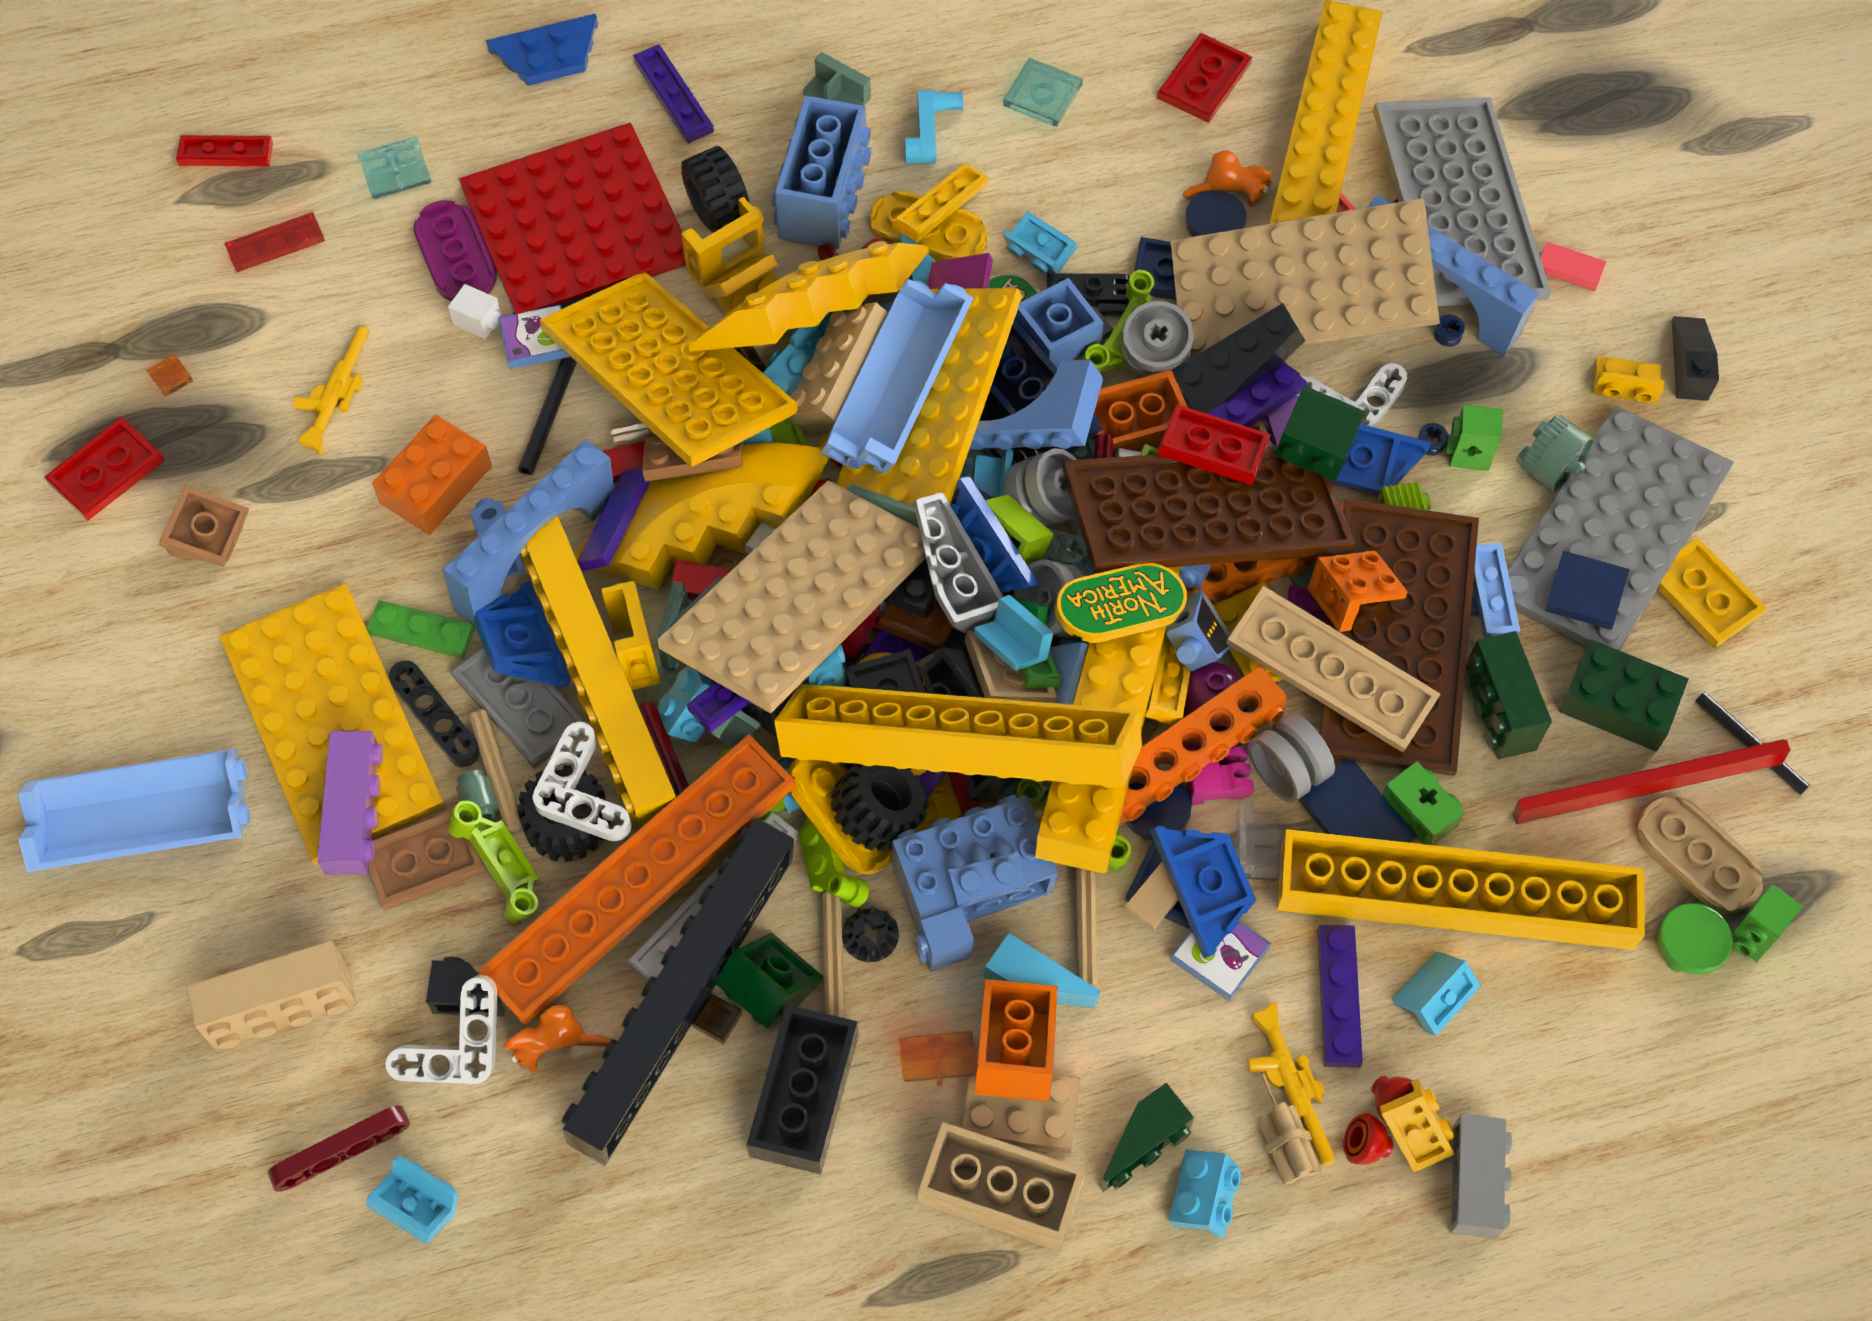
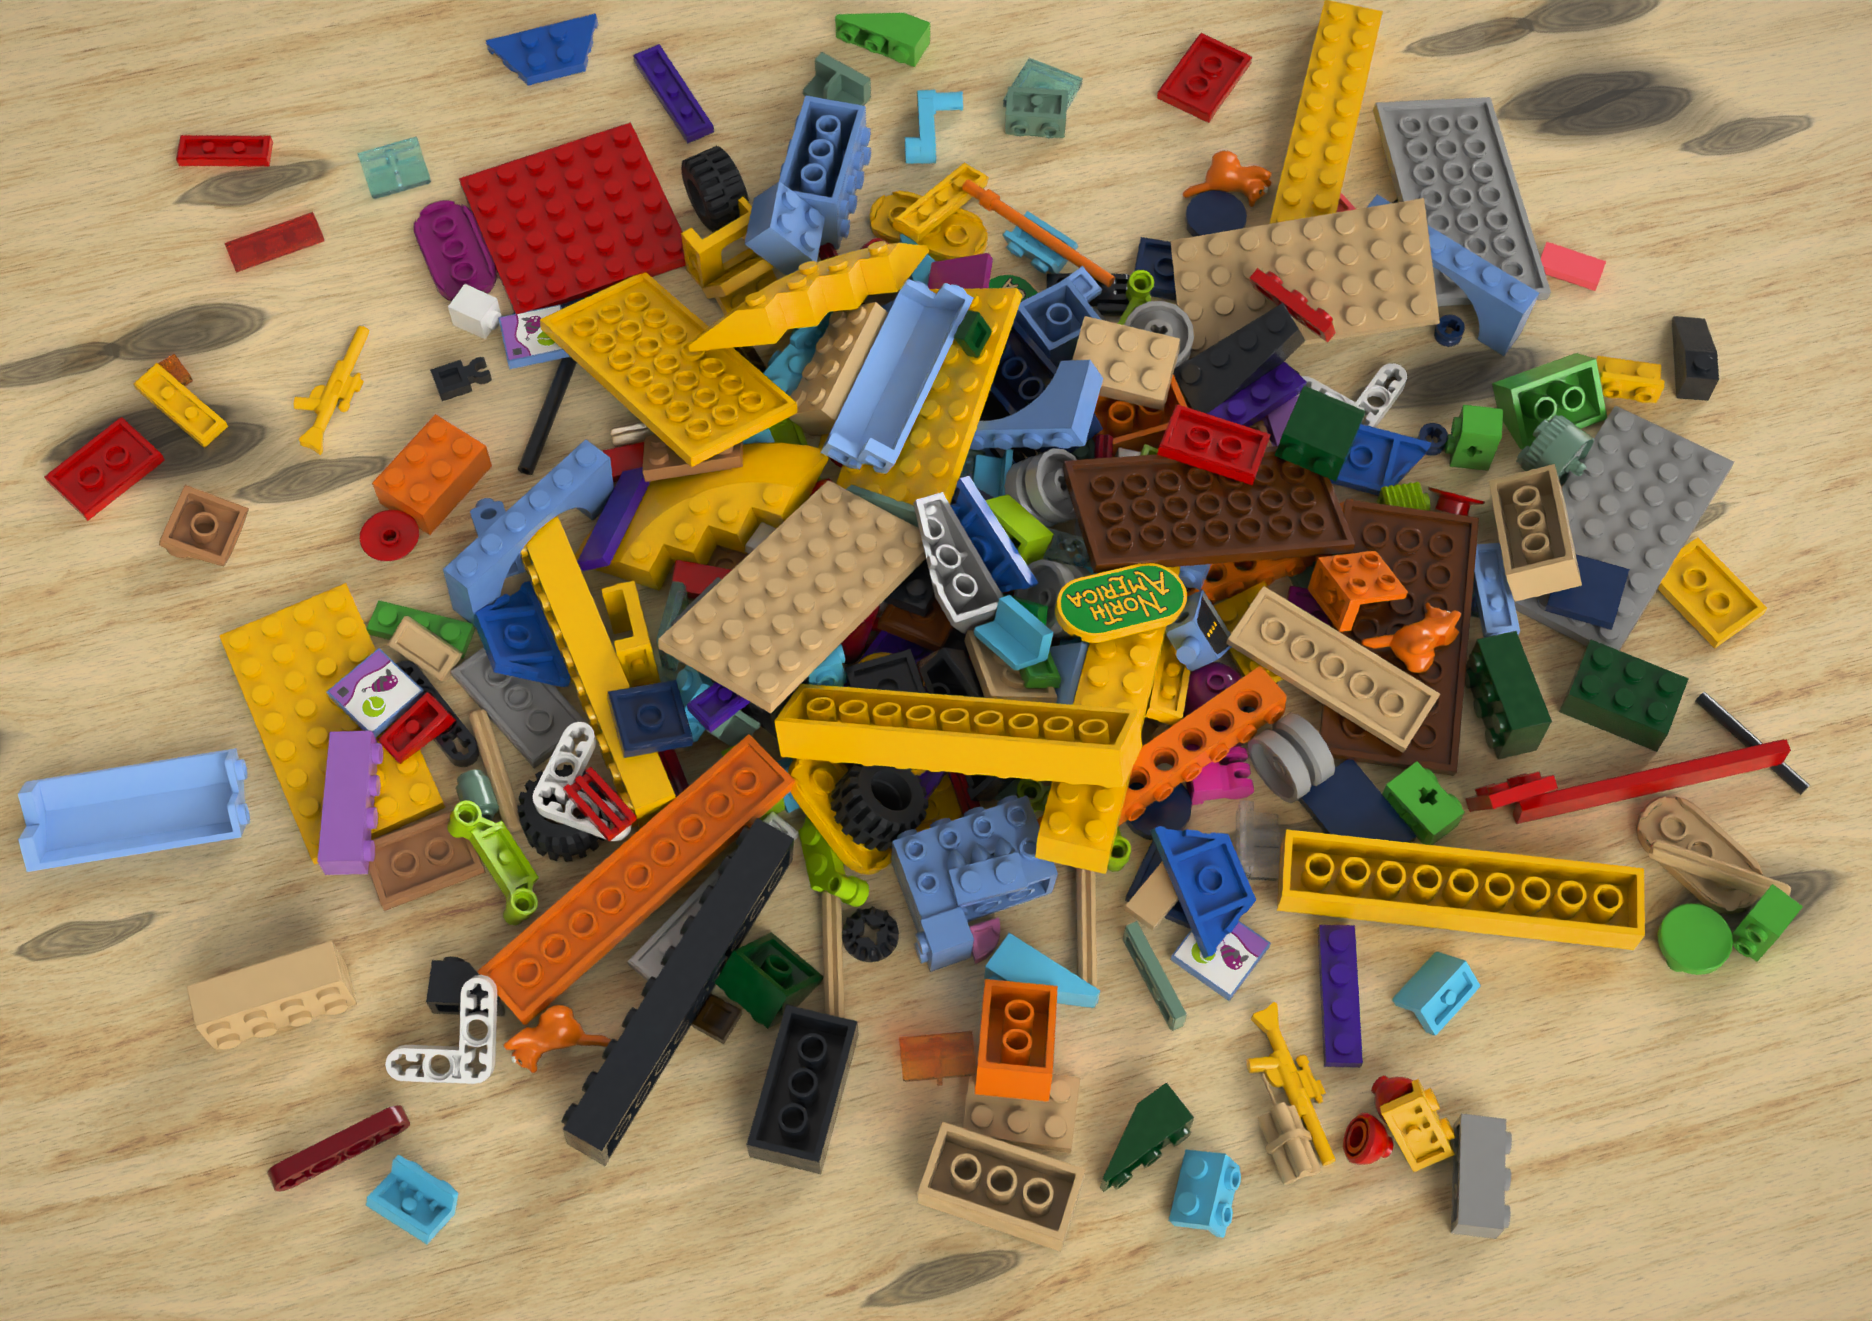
(180, 405): none -> yellow tile
(375, 693): none -> tile
(389, 525): none -> red piece
(416, 728): none -> red slope
(425, 648): none -> tan tile
(455, 379): none -> black plate
(582, 783): none -> red tile
(650, 718): none -> dark blue tile
(784, 229): none -> medium blue brick
(888, 34): none -> bright green slope
(973, 334): none -> dark green plate
(985, 938): none -> bright pink tile
(992, 202): none -> orange bar
(1036, 112): none -> sand green bracket
(1085, 284): none -> light blue tile
(1132, 361): none -> tan brick
(1154, 976): none -> sand green tile
(1315, 320): none -> red plate
(1416, 642): none -> orange animal
(1453, 502): none -> red piece
(1510, 791): none -> red plate
(1534, 533): none -> tan brick
(1557, 388): none -> bright green slope
(1713, 869): none -> tan axle

